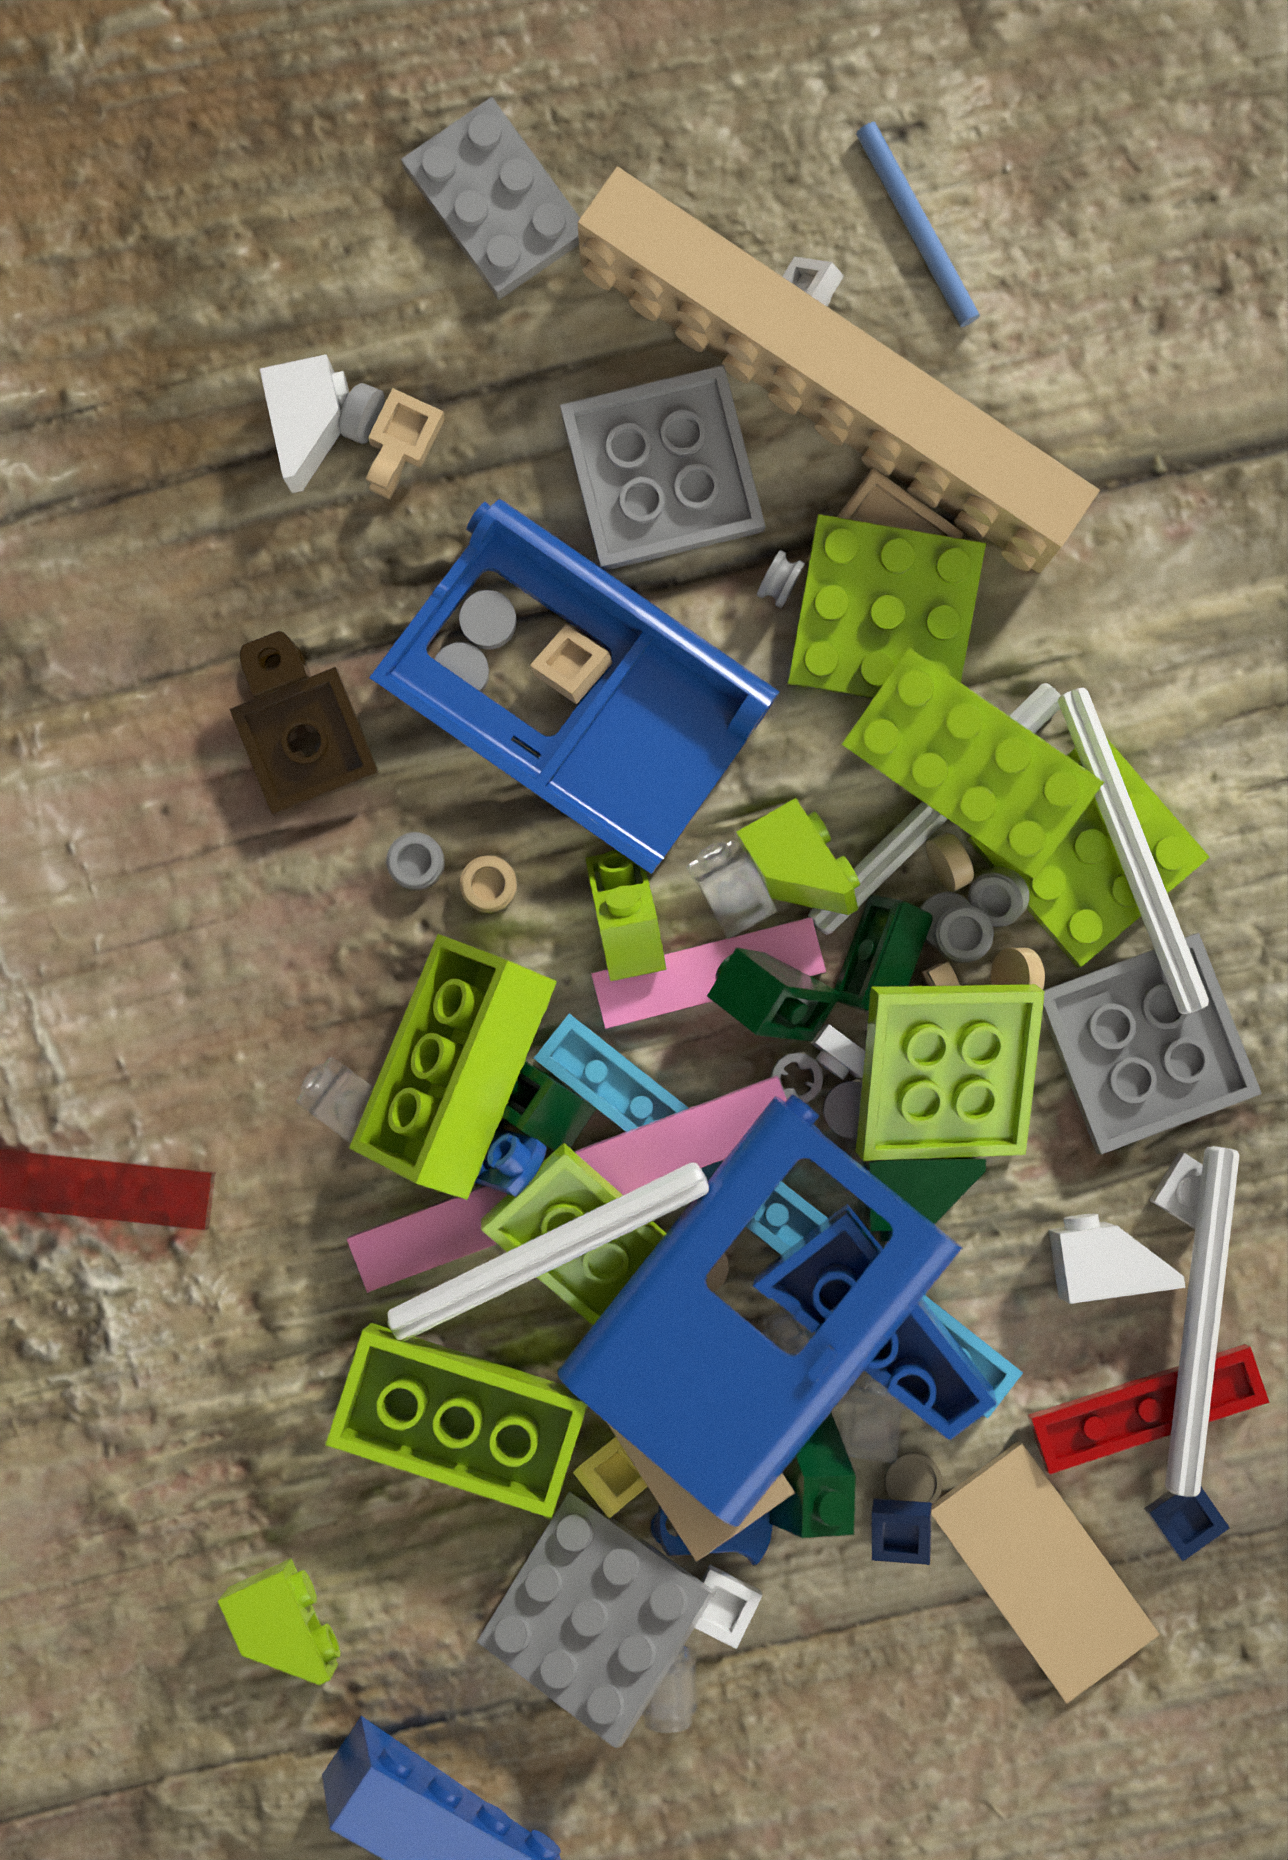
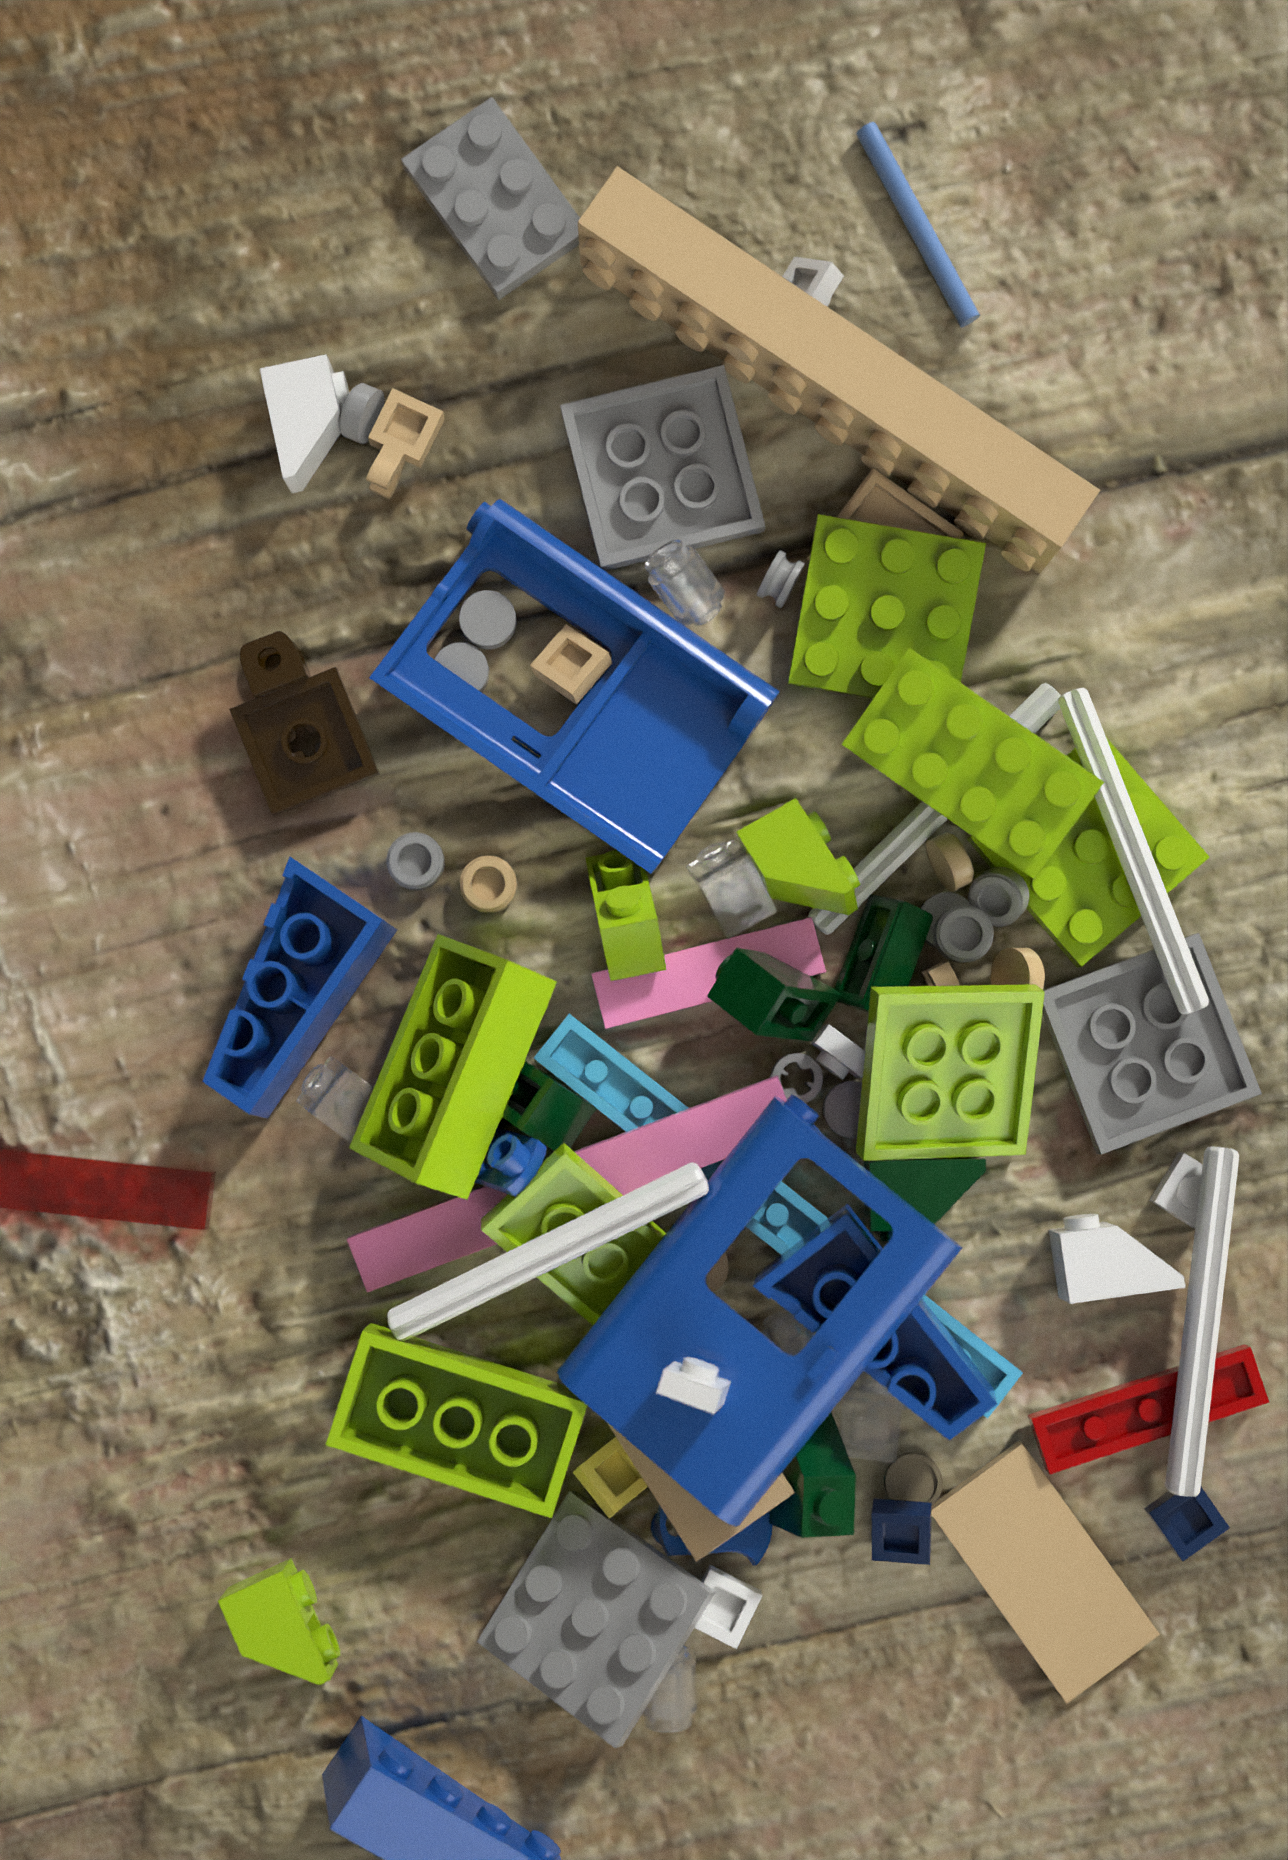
(294, 988): none -> blue wedge
(684, 583): none -> clear brick
(694, 1384): none -> white plate

